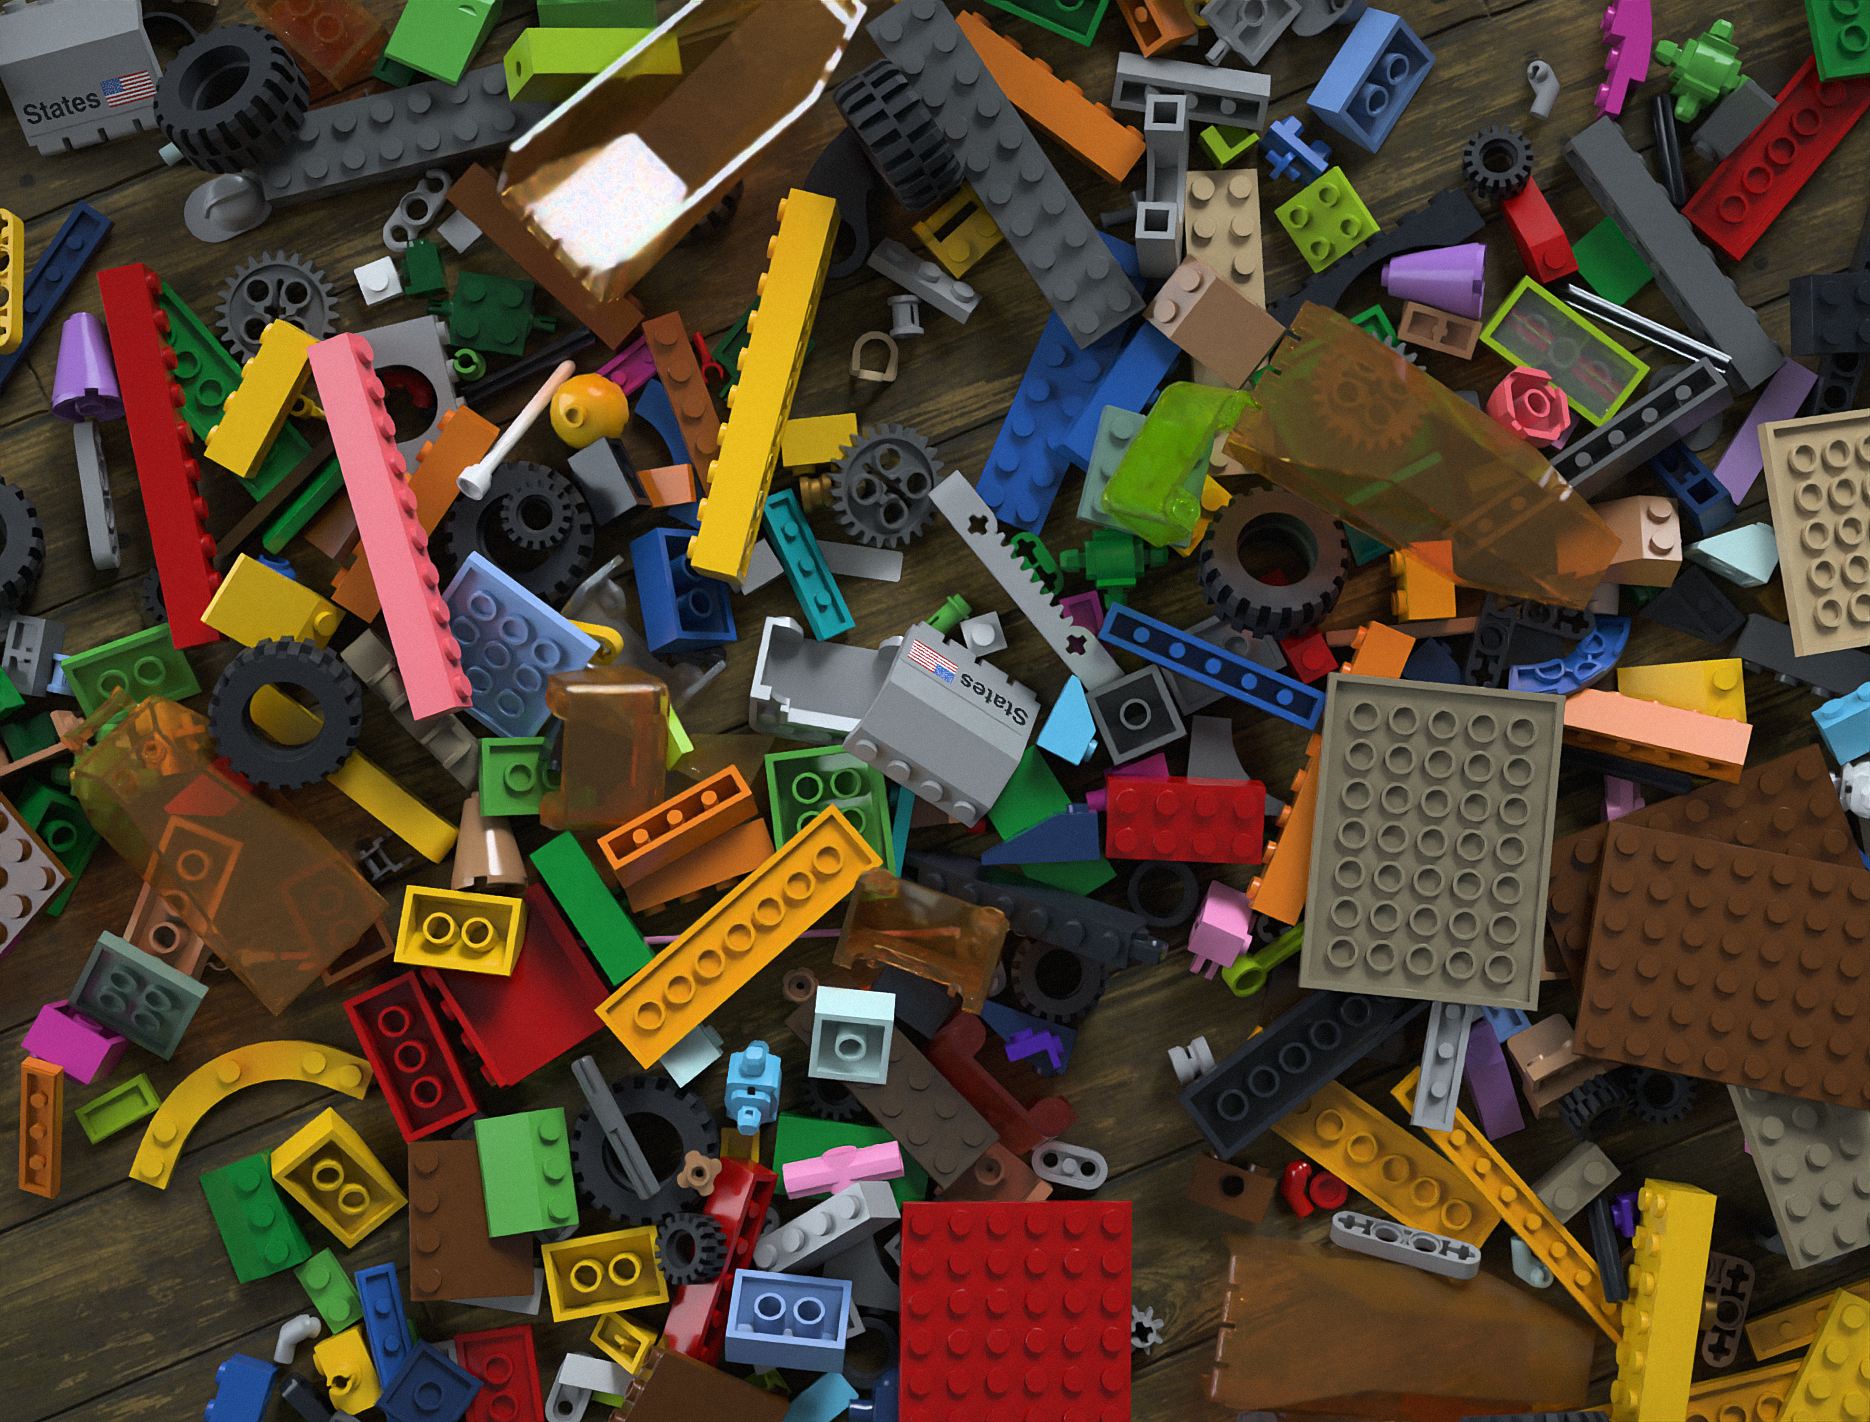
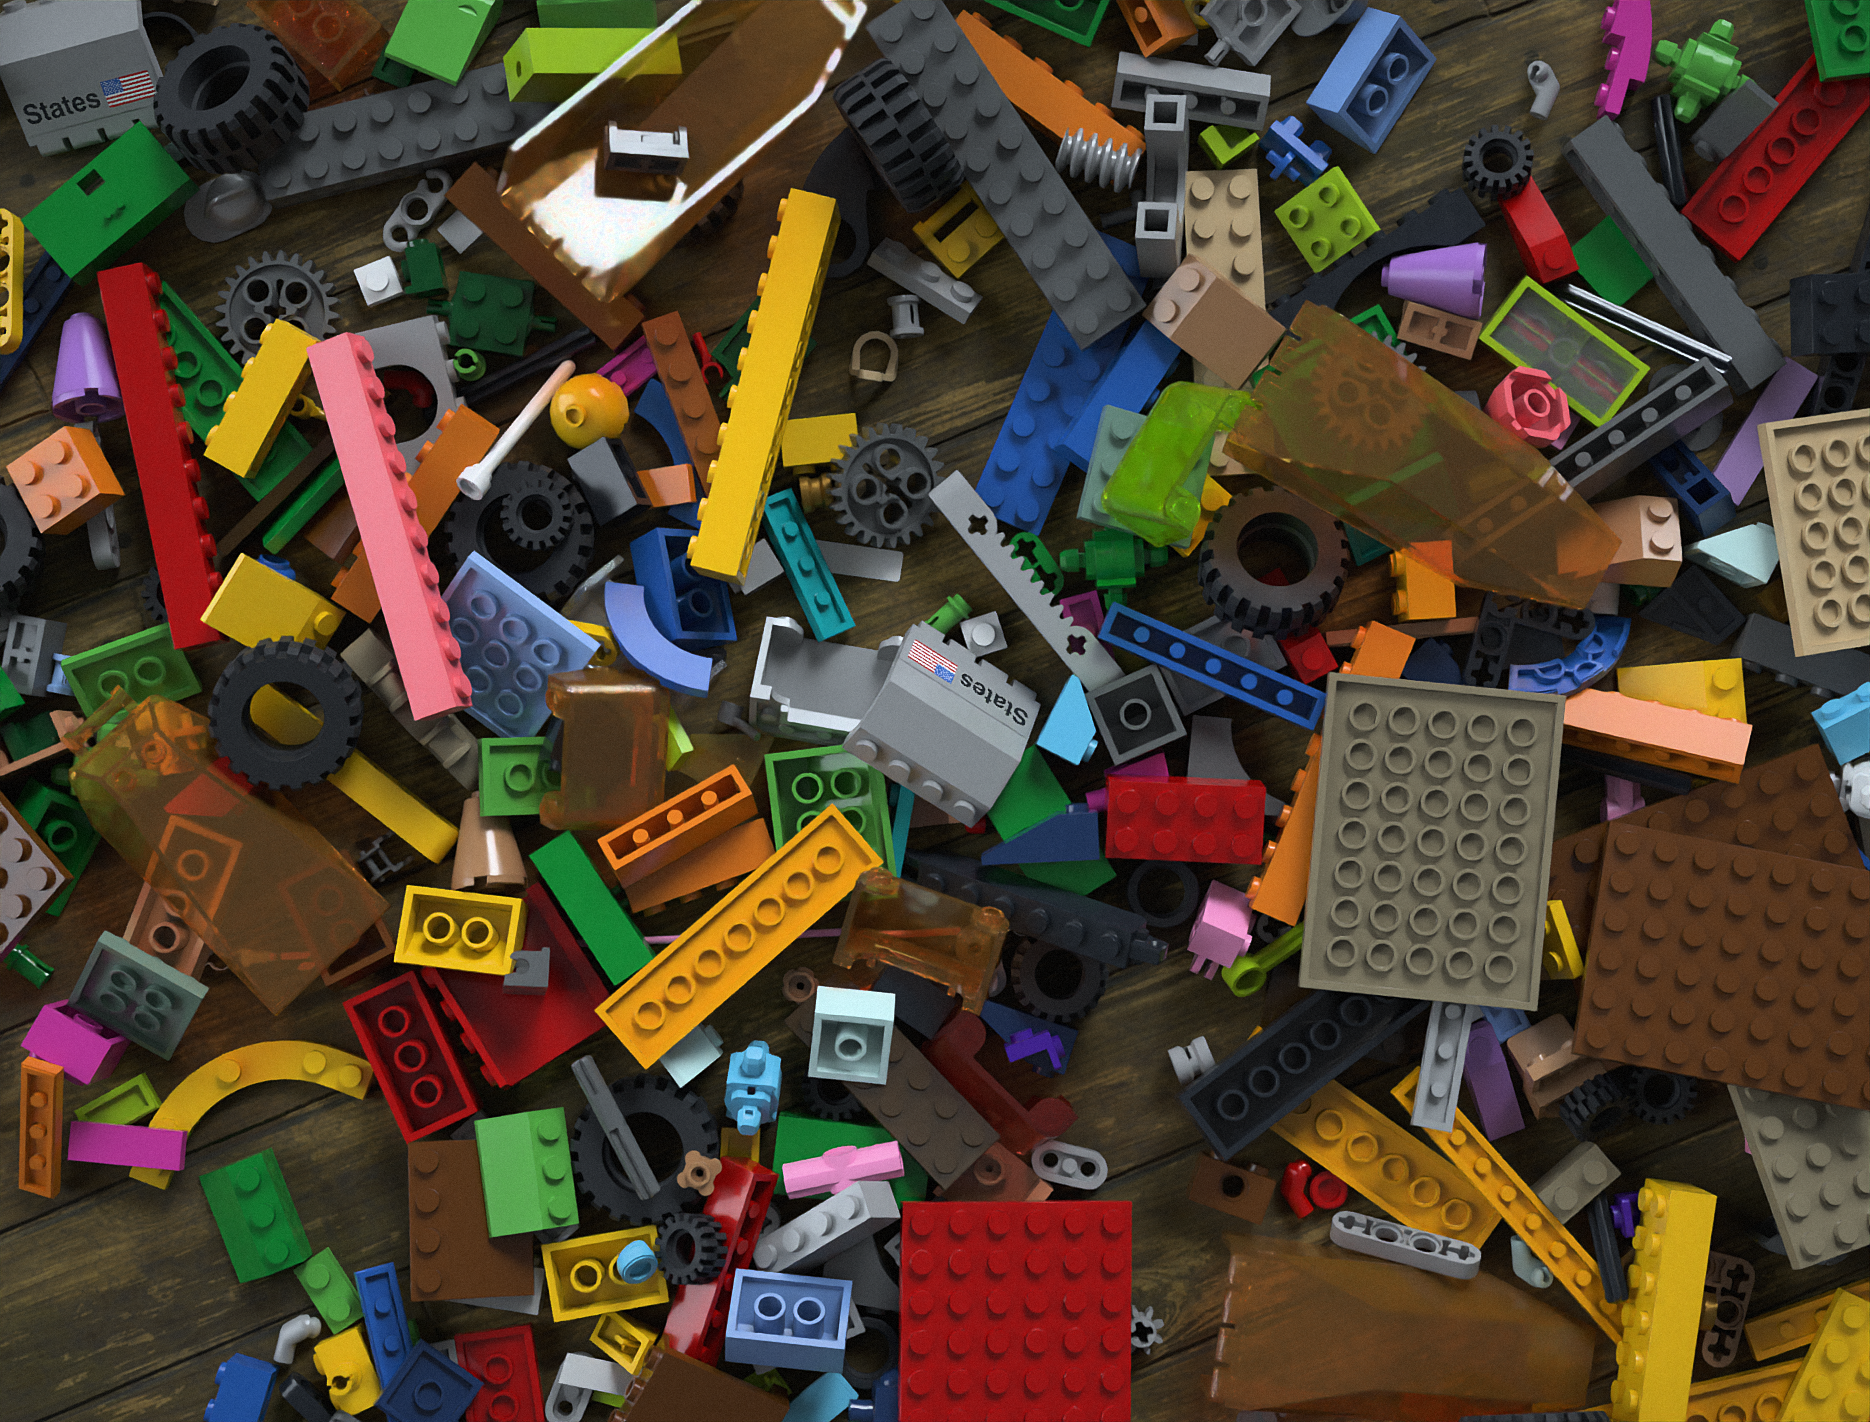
(29, 965): none -> green pin
(65, 480): none -> orange brick
(110, 204): none -> green brick
(127, 1145): none -> dark pink tile
(337, 1178): yellow slope -> none
(531, 973): none -> dark grey hinge
(636, 1262): none -> medium azure tile
(645, 150): none -> hinge
(648, 648): none -> tile
(731, 714): none -> flat silver hand
(1097, 160): none -> light grey piece
(1559, 946): none -> yellow plate

